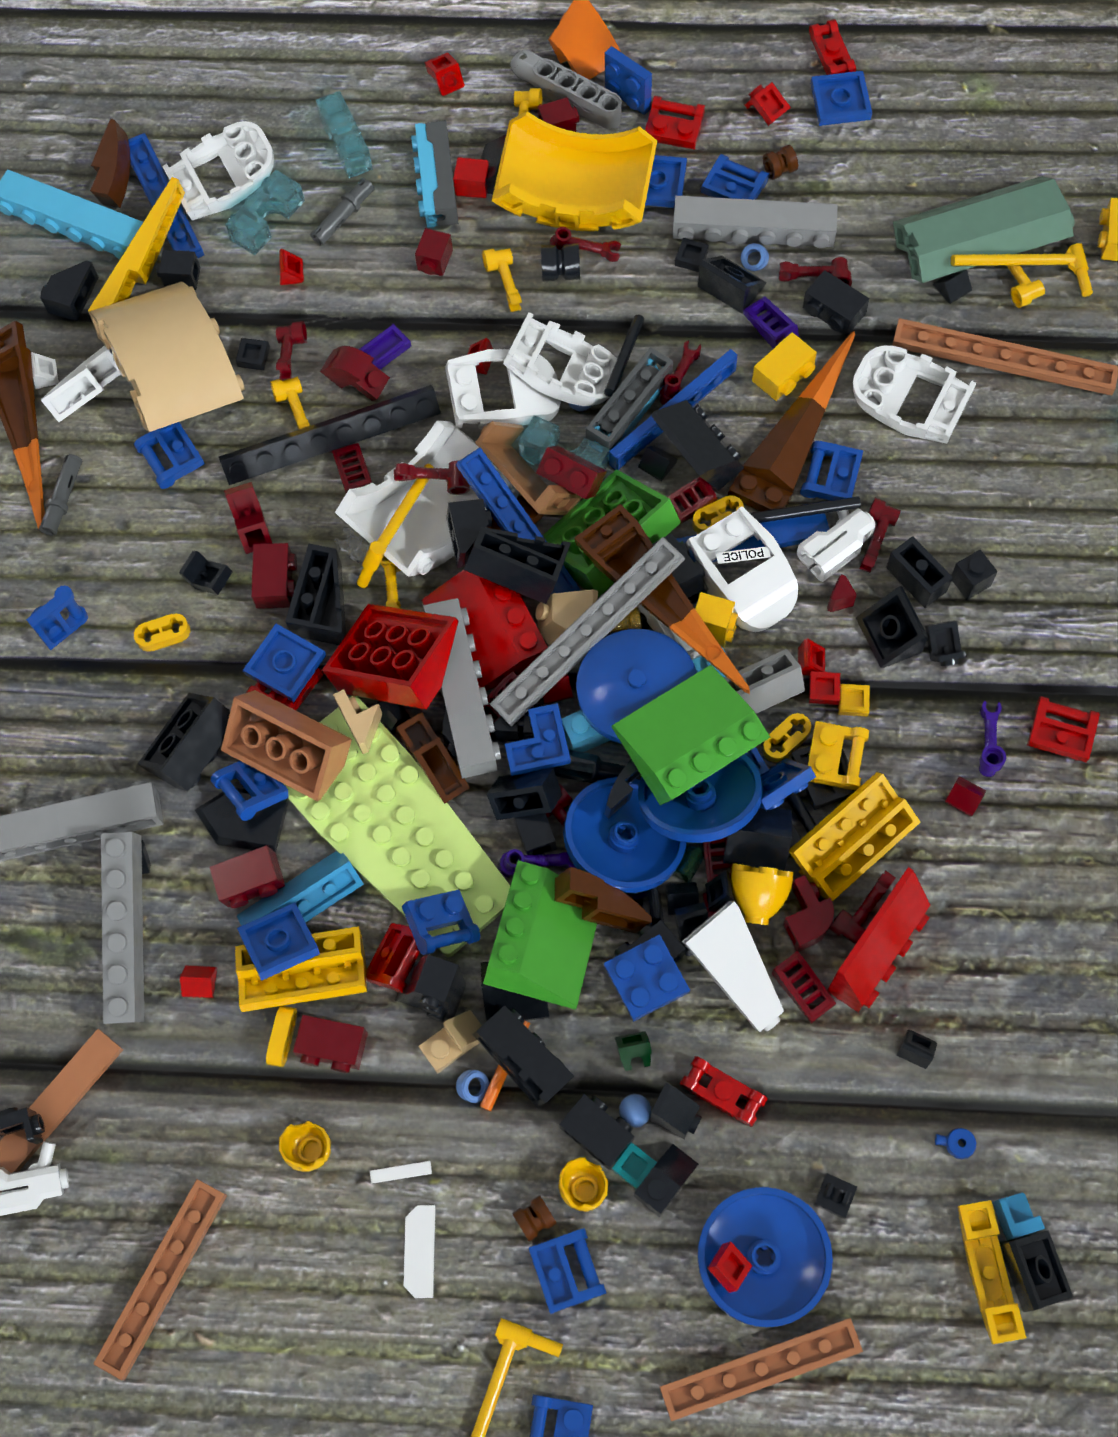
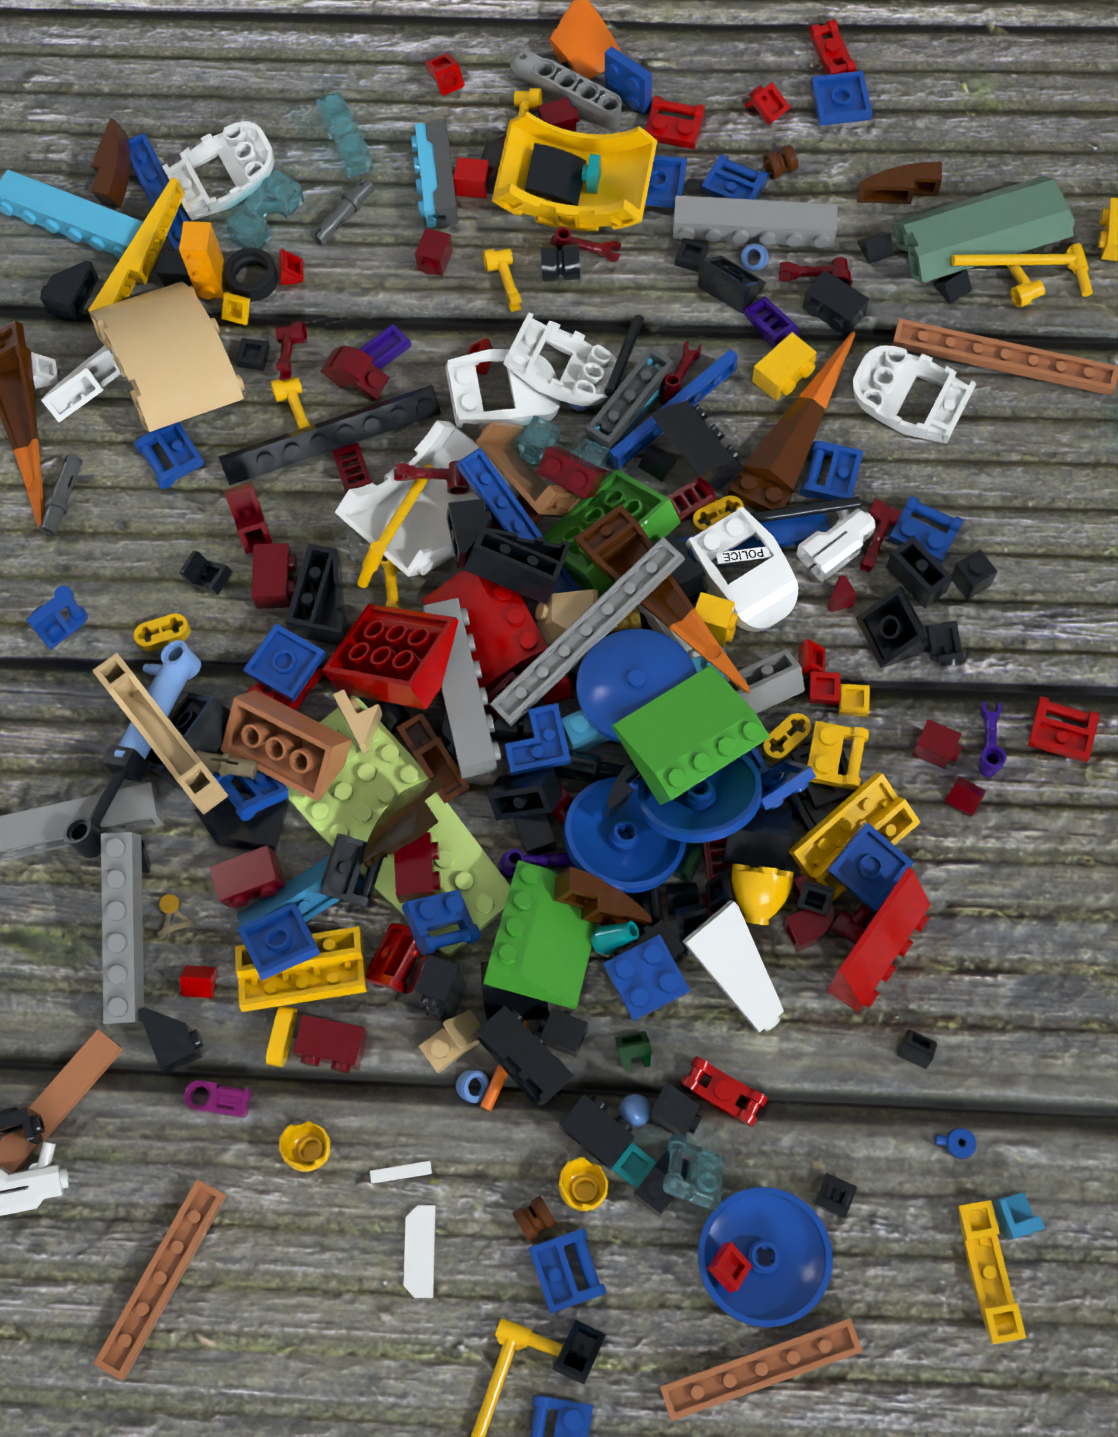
(128, 758): none -> piece
(160, 733): none -> tan arch
(170, 905): none -> piece
(171, 1040): none -> black slope
(203, 259): none -> light orange brick
(221, 1099): none -> magenta piece
(227, 764): none -> dark tan pin
(235, 308): none -> yellow slope
(248, 257): none -> black tyre
(344, 869): none -> black plate
(402, 821): none -> dark brown slope
(416, 869): none -> dark red brick
(555, 175): none -> black slope
(562, 1032): none -> black brick
(579, 1352): none -> black slope
(591, 173): none -> teal plate
(612, 937): none -> teal cone
(703, 1174): none -> clear light blue plate
(812, 980): dark red slope -> none
(815, 897): none -> black slope
(869, 866): none -> blue plate
(877, 247): none -> black slope
(901, 184): none -> reddish brown slope
(932, 539): none -> blue plate
(938, 744): none -> dark red brick
(1036, 1271): black slope -> none

